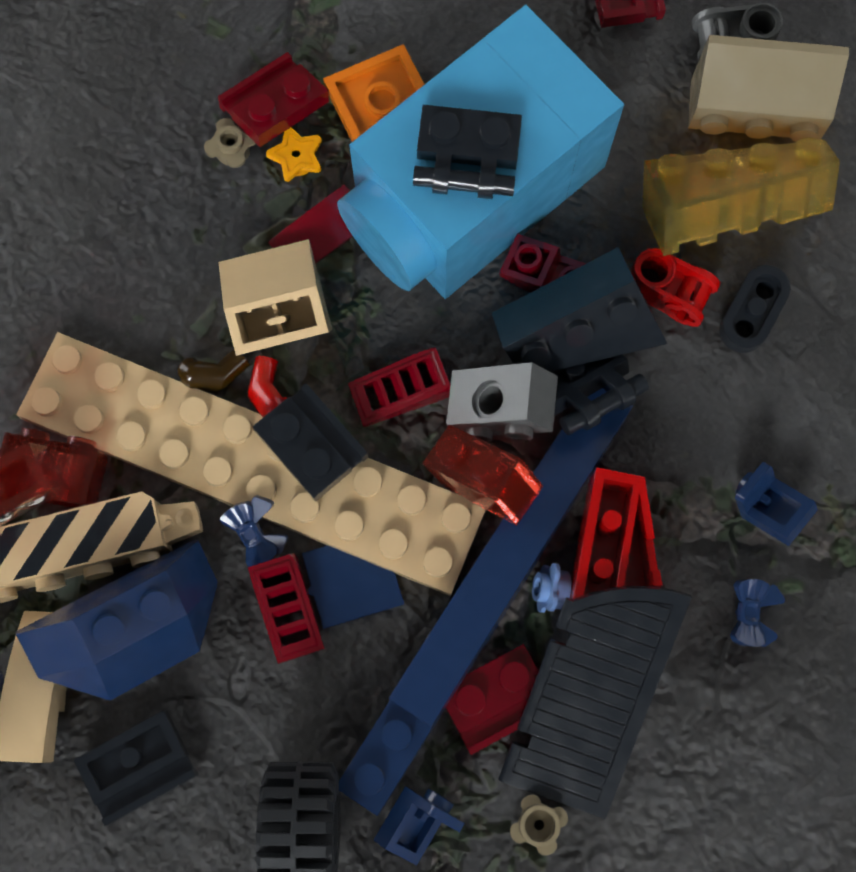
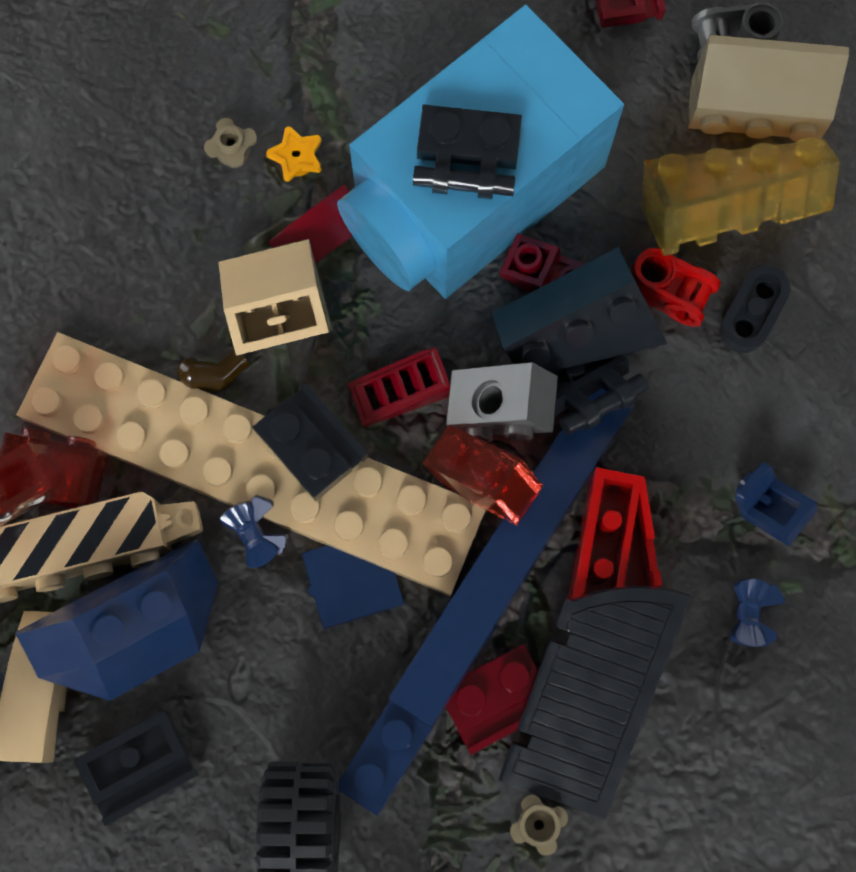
(261, 388): red arm -> none
(273, 99): dark red plate -> none
(273, 568): dark red slope -> none
(372, 89): orange plate -> none
(414, 823): dark blue bracket -> none
(551, 588): medium blue plate -> none

